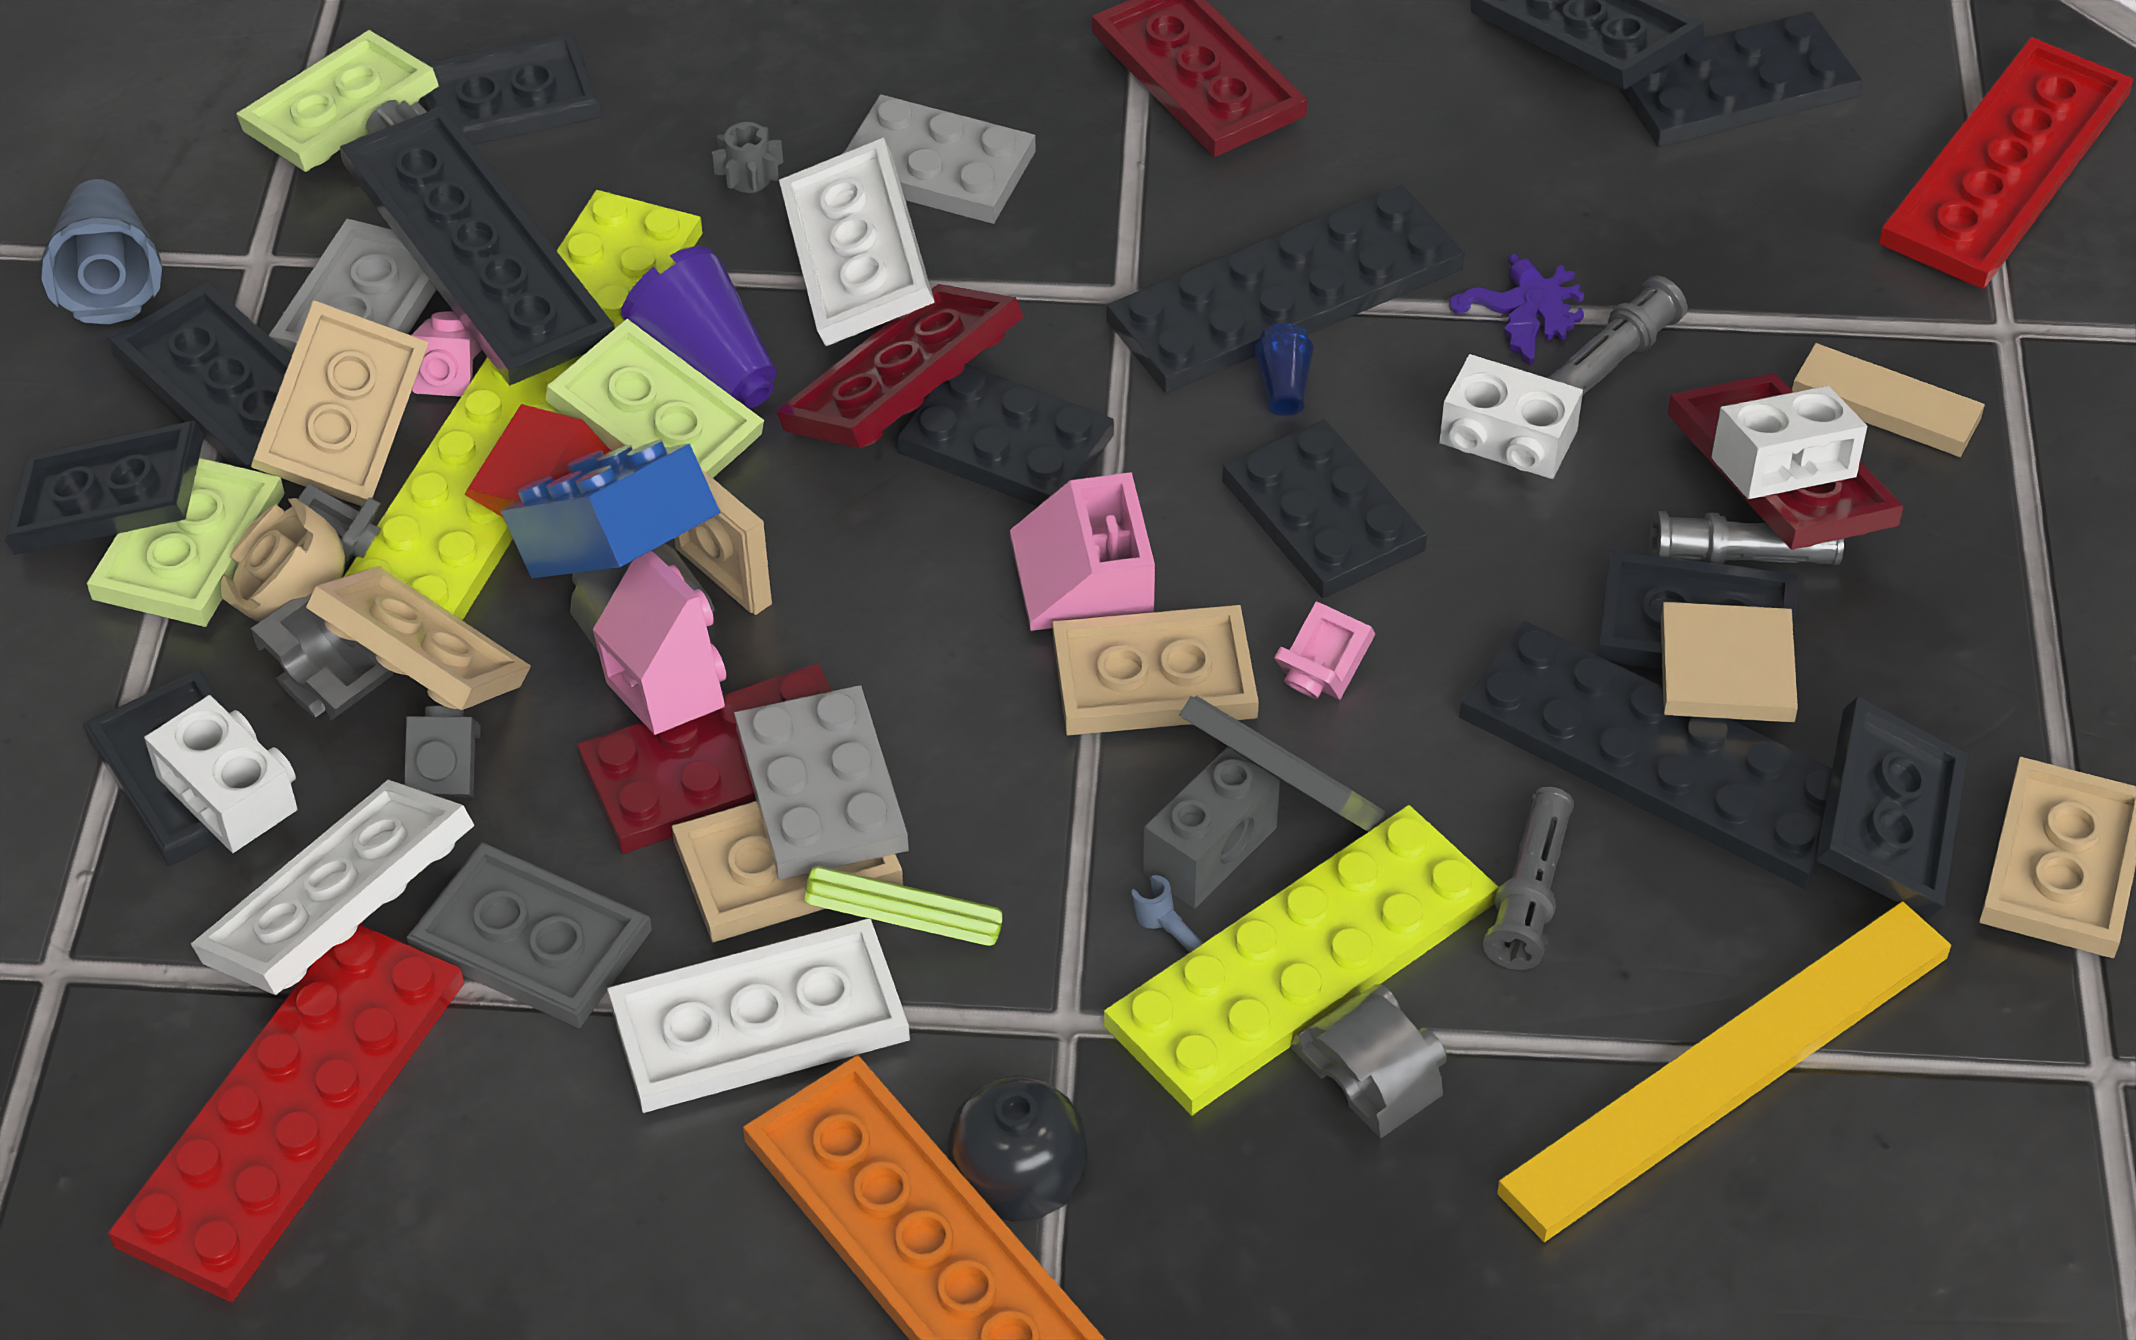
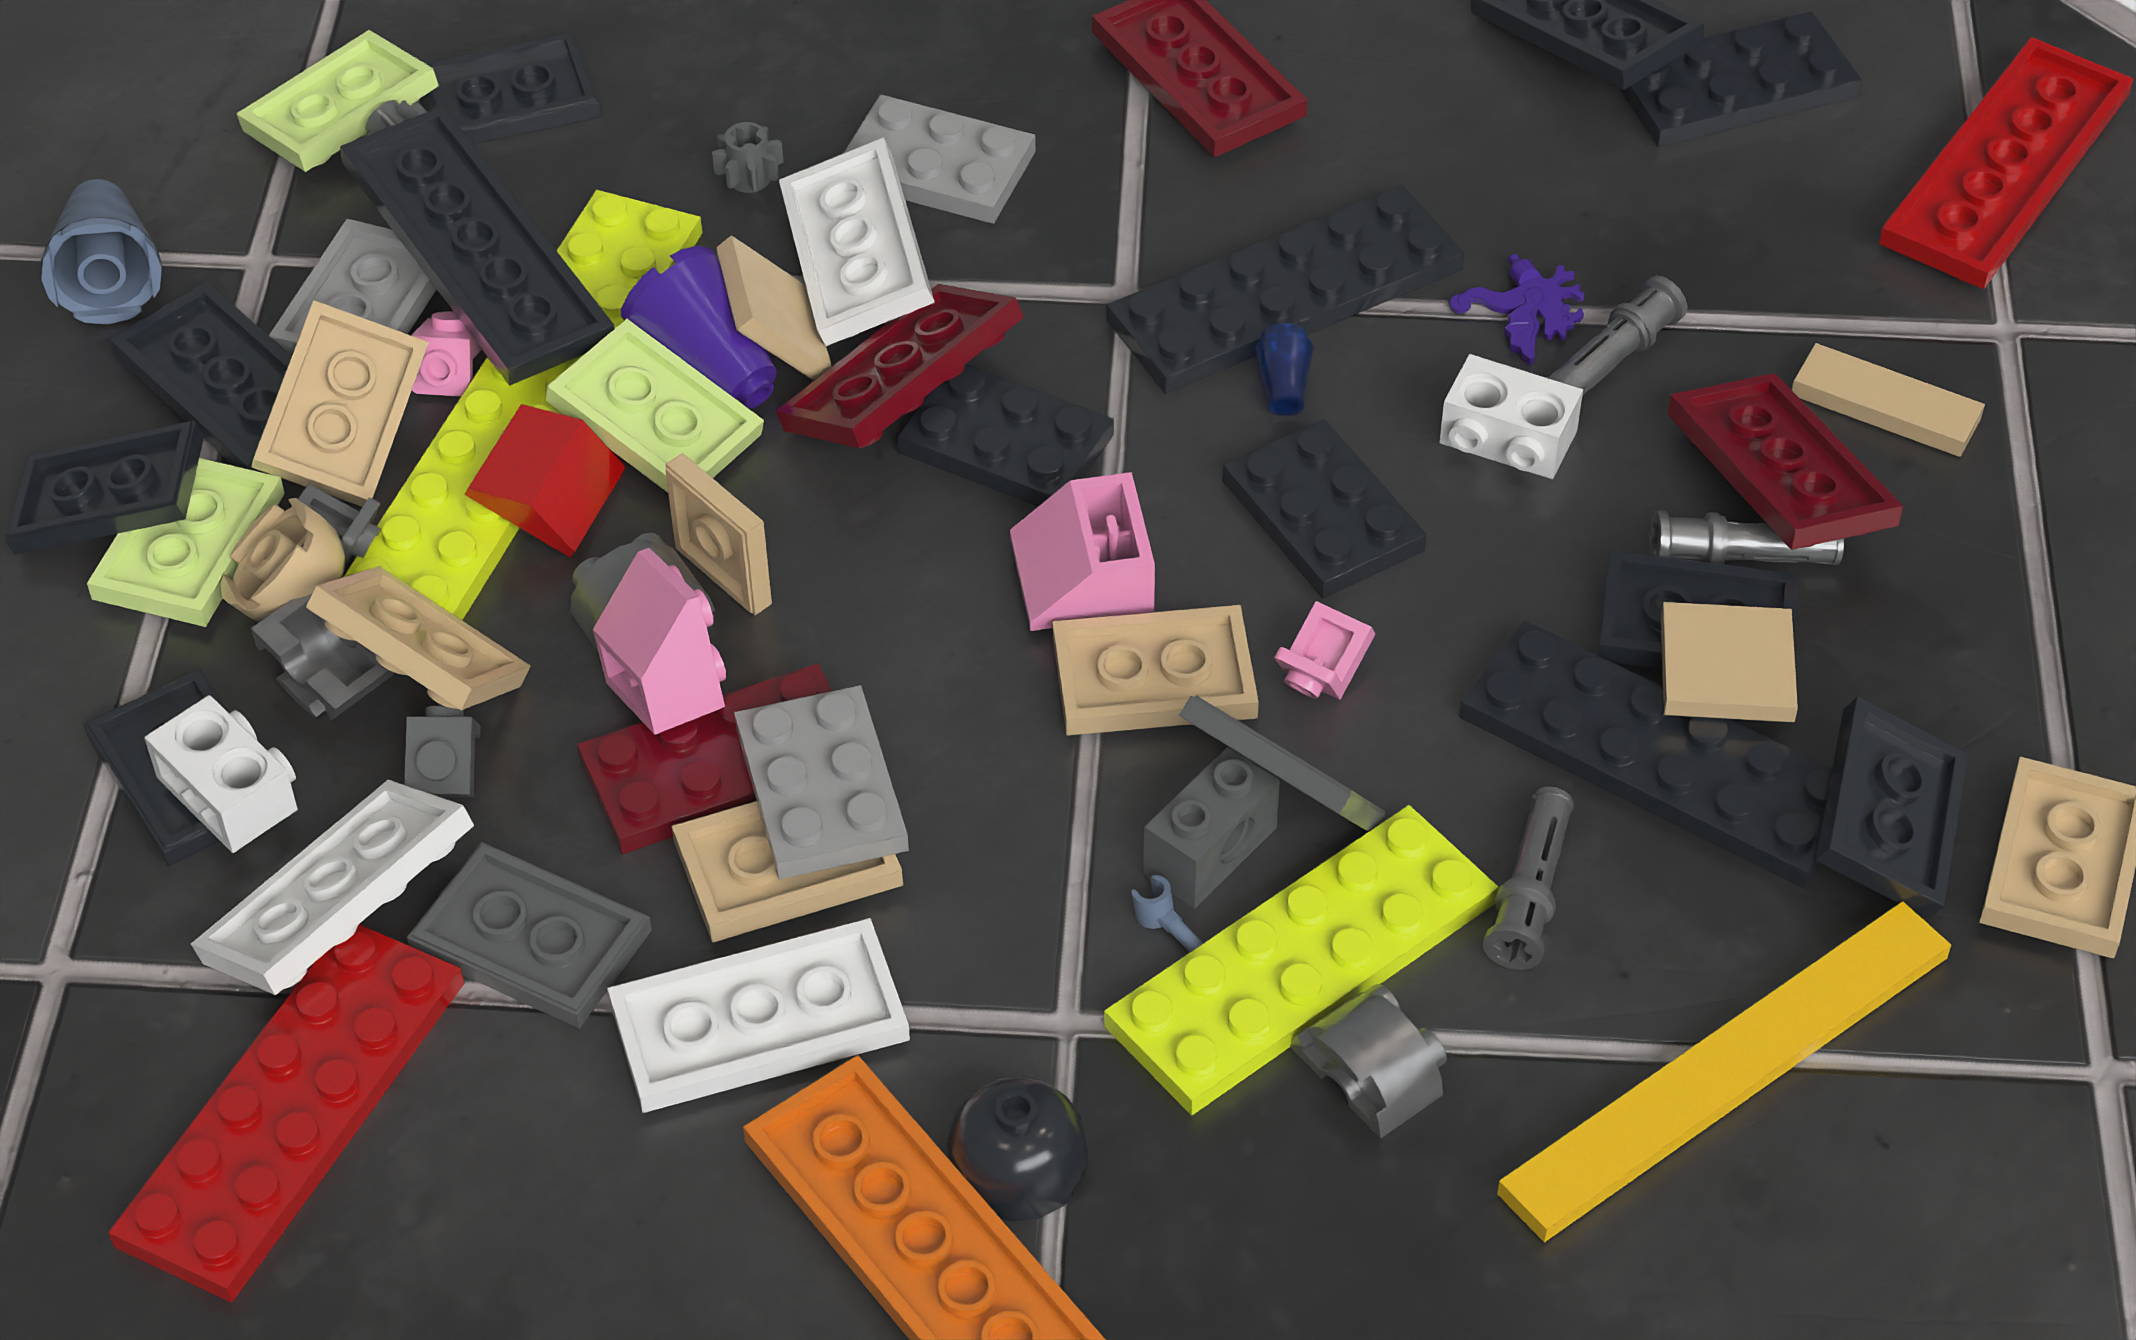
(609, 509): blue brick -> none
(772, 308): none -> tan tile
(903, 905): axle -> none
(1788, 442): white brick -> none

